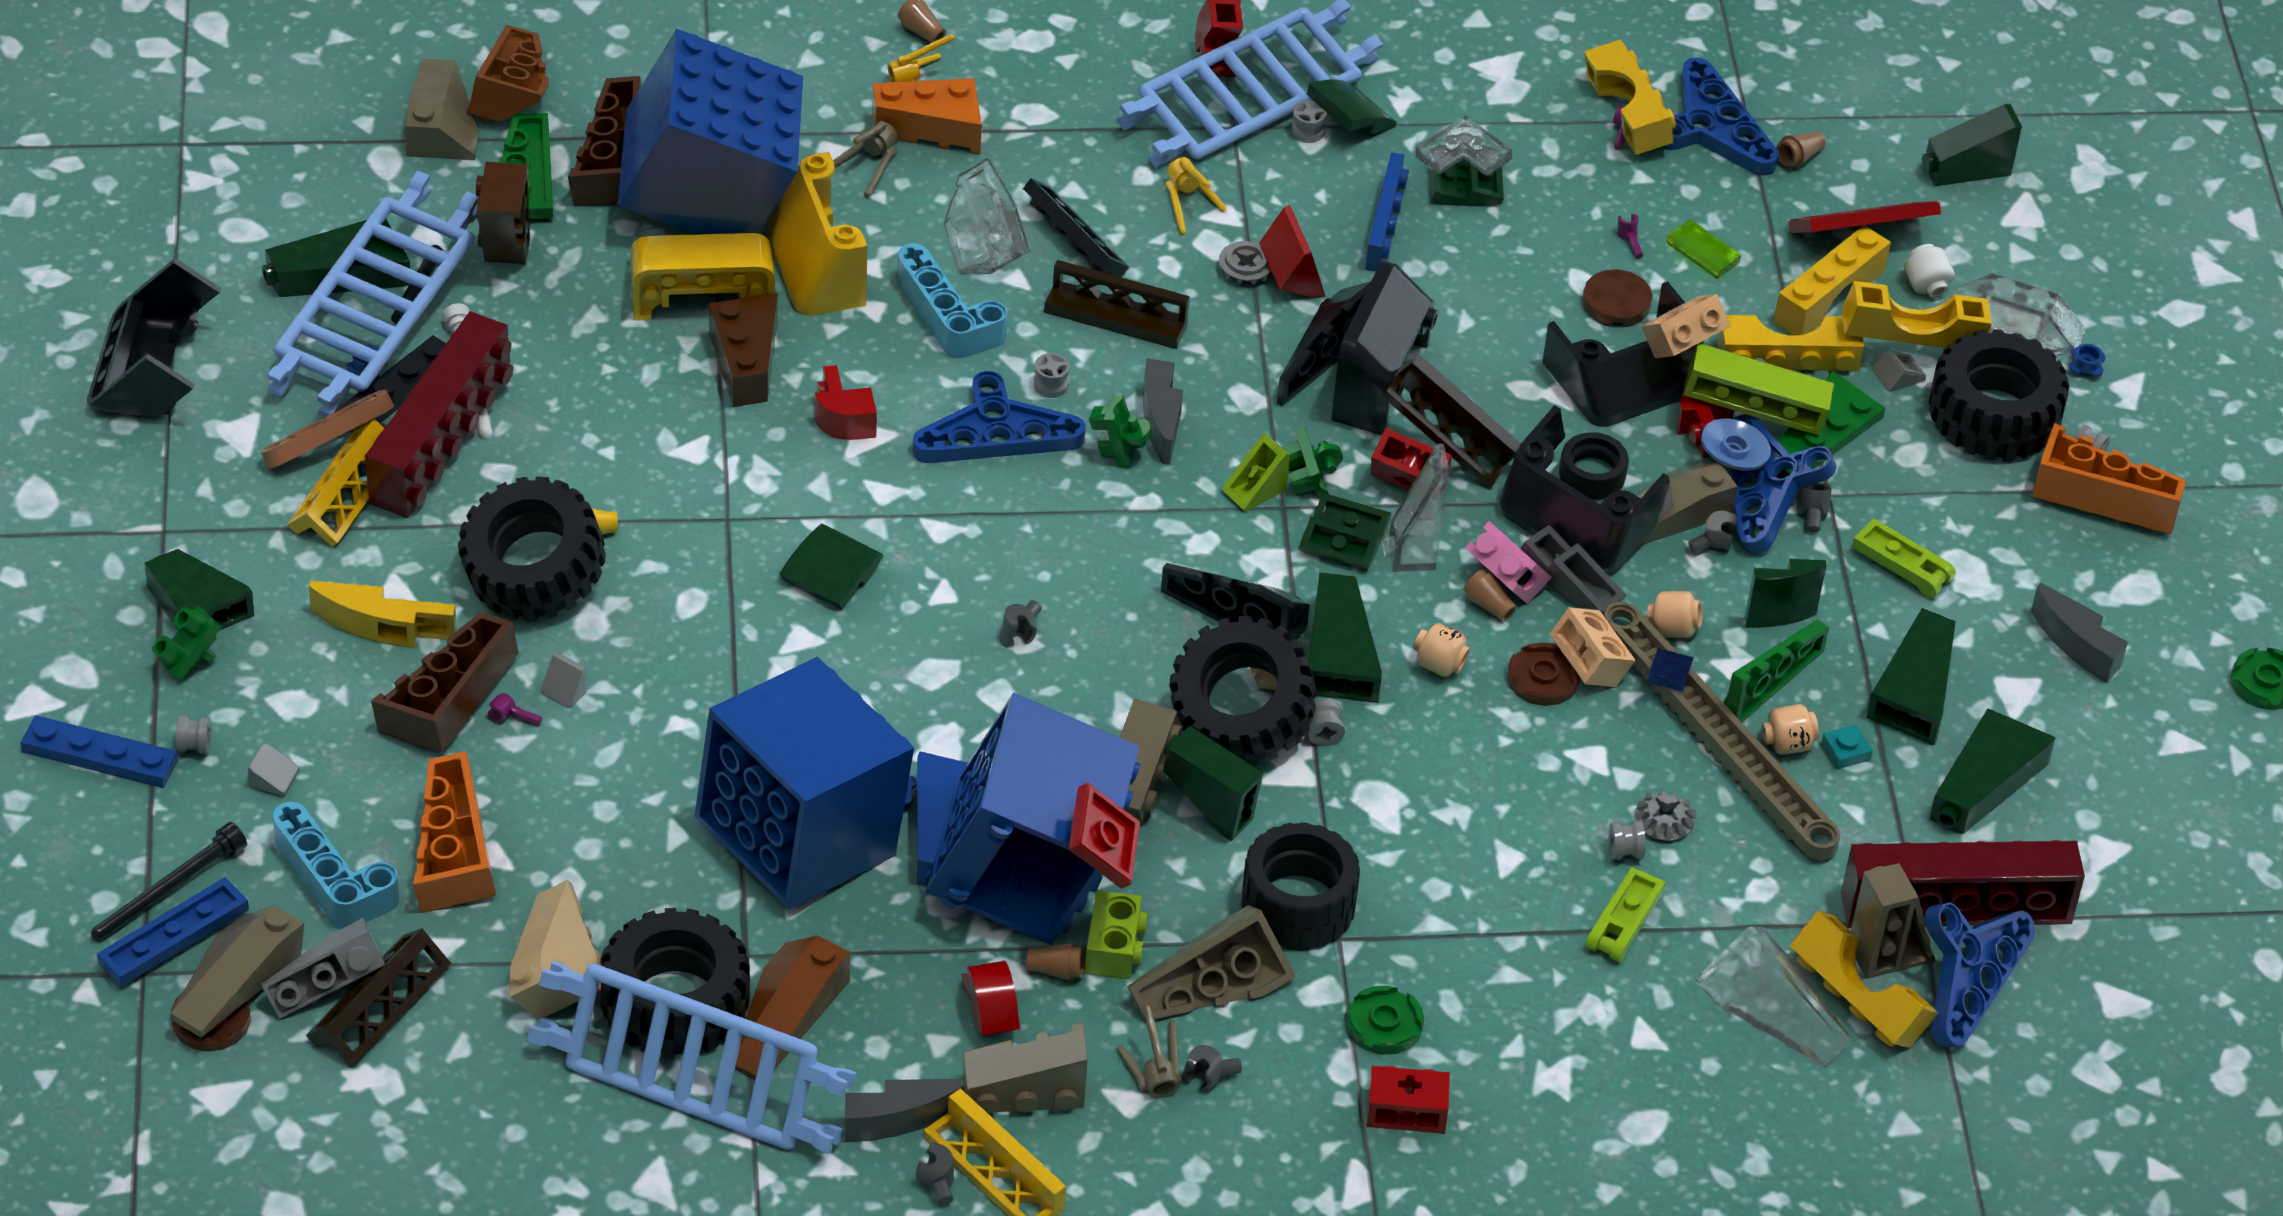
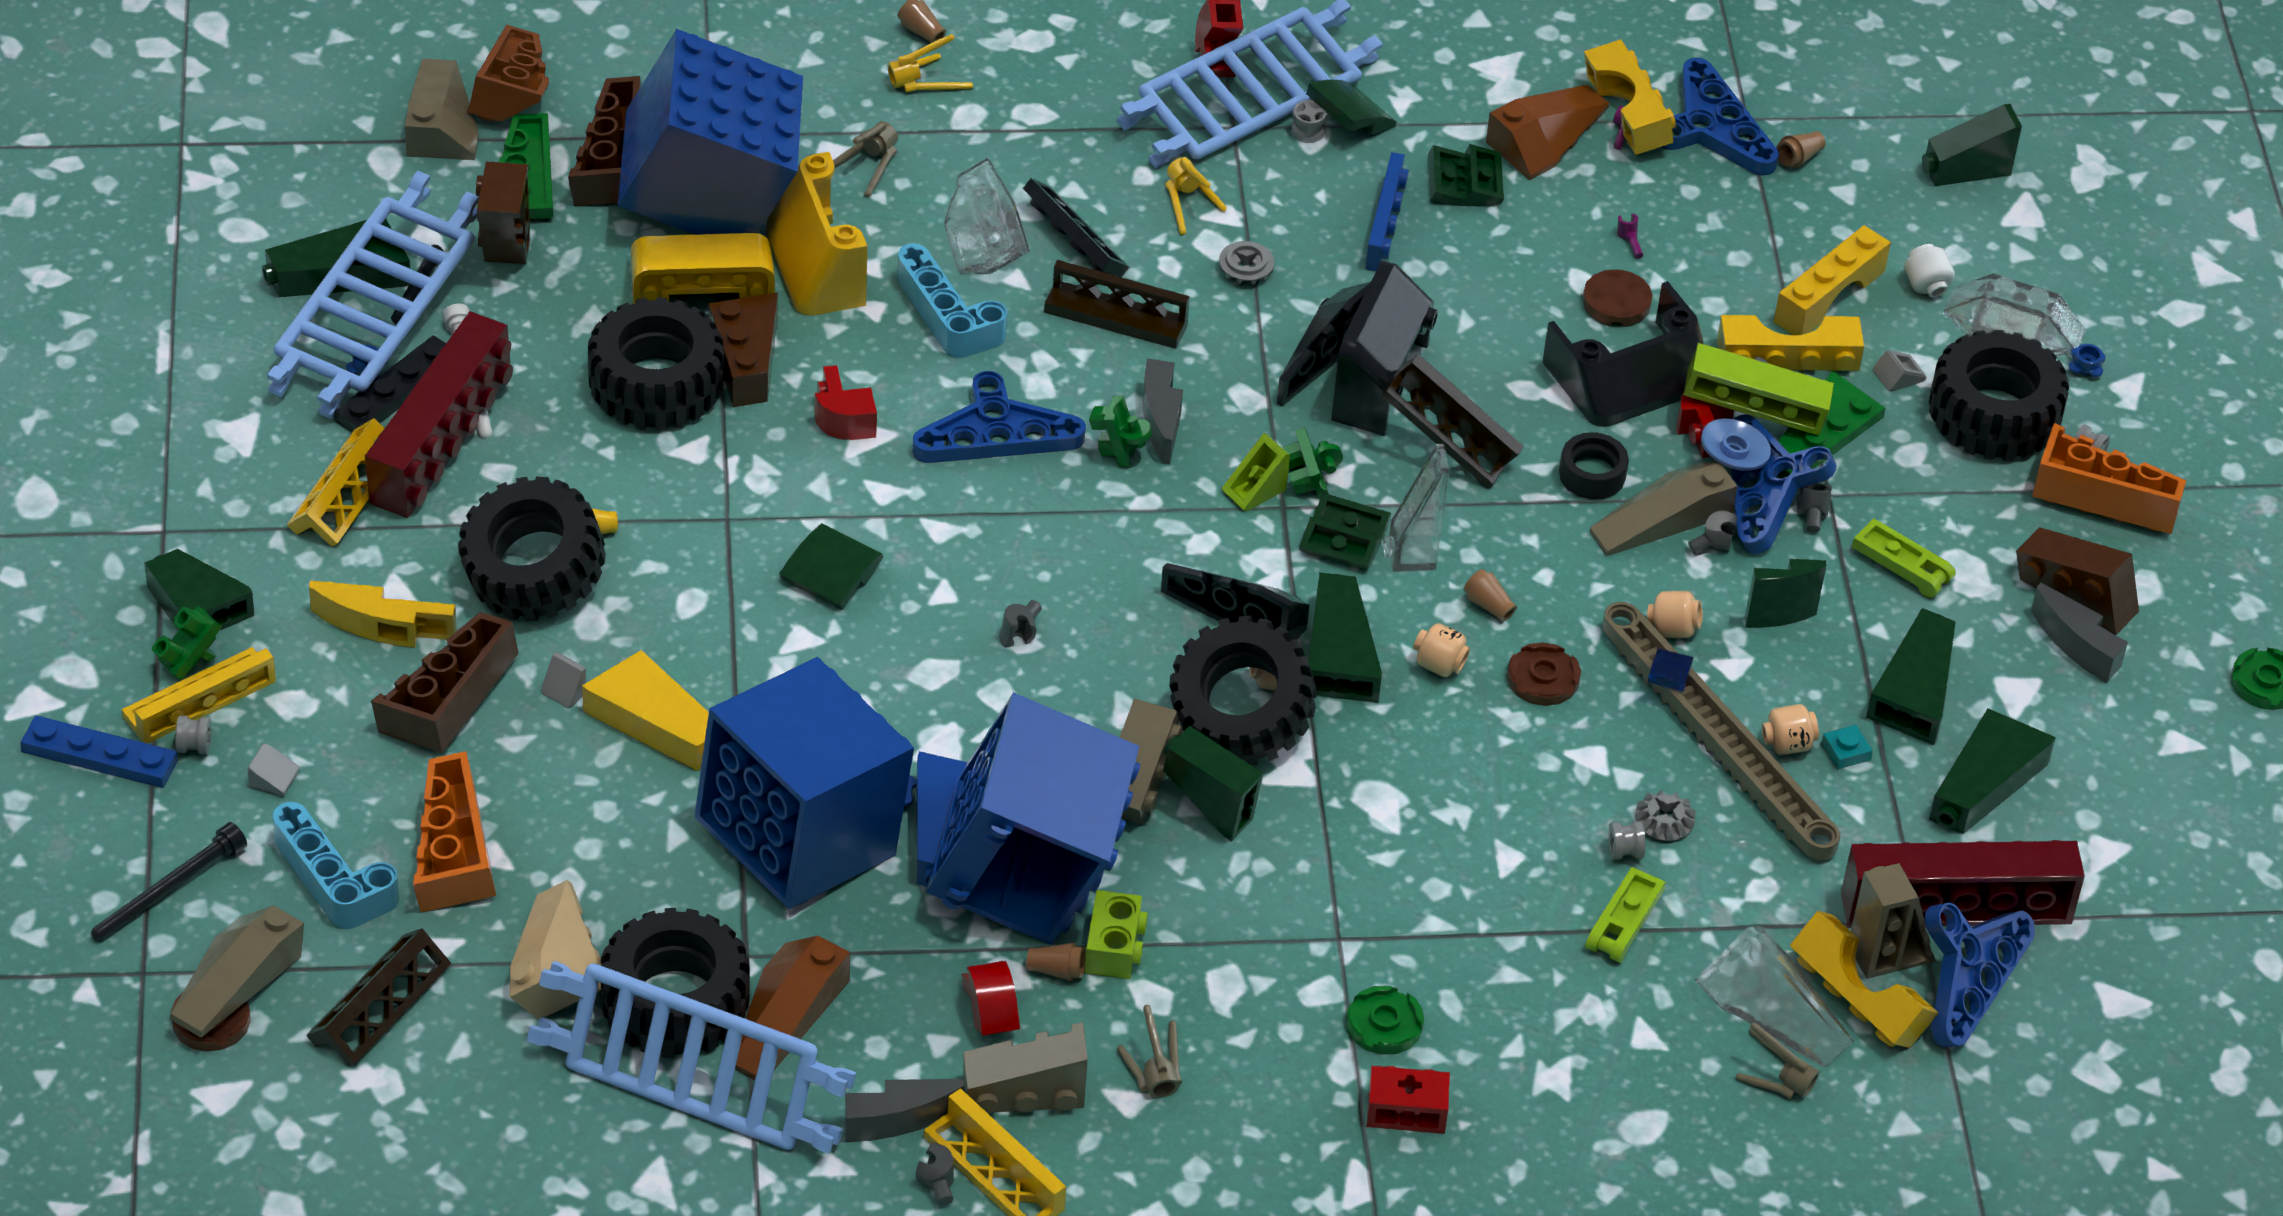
(141, 341): black windscreen -> none
(172, 931): blue plate -> none
(201, 693): none -> yellow fence
(324, 968): light grey slope -> none
(327, 428): nougat beam -> none
(504, 705): magenta hand -> none
(649, 707): none -> yellow slope
(655, 395): none -> black tyre
(931, 111): orange wedge -> none
(1051, 375): light grey wheel -> none
(1104, 835): red plate -> none
(1208, 1064): dark grey piece -> none
(1222, 965): dark tan wedge -> none
(1291, 256): red slope -> none
(1307, 852): black tyre -> none
(1326, 724): light grey wheel -> none
(1400, 459): red brick -> none
(1464, 141): clear plate -> none
(1508, 562): bright pink brick -> none
(1539, 499): black windscreen -> none
(1541, 127): none -> dark orange wedge
(1572, 571): dark grey slope -> none
(1592, 647): light nougat brick -> none
(1685, 326): light nougat brick -> none
(1703, 248): clear neon green tile -> none
(1771, 671): green wing -> none
(1797, 1074): none -> dark tan plant
(1864, 216): red tile -> none
(1875, 315): yellow arch -> none
(2083, 572): none -> reddish brown wedge

